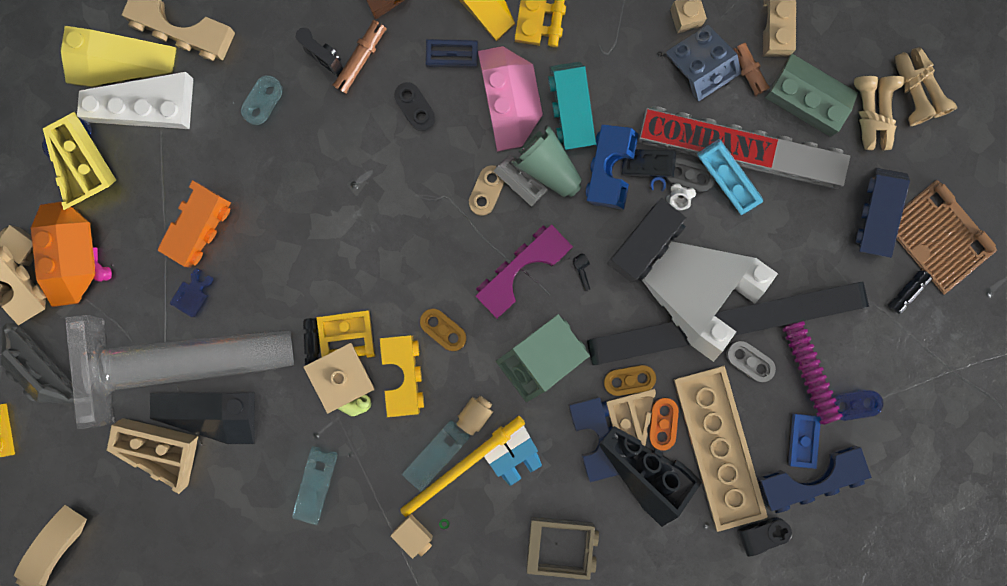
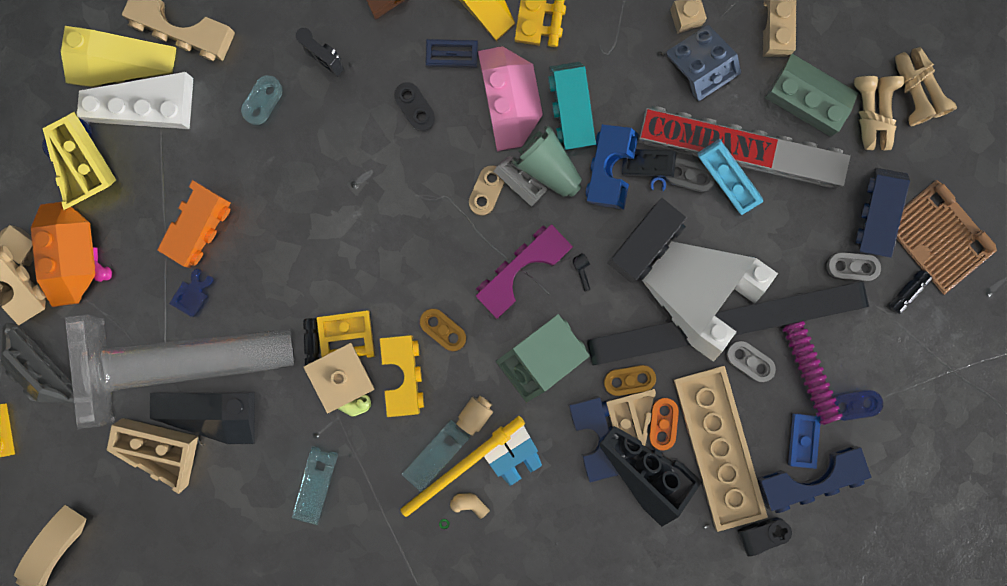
(359, 56): nougat pin -> none
(412, 537): tan brick -> none
(469, 502): none -> tan arm
(589, 561): dark tan window -> none
(678, 202): white plate -> none
(751, 69): nougat pin -> none
(852, 266): none -> light grey plate

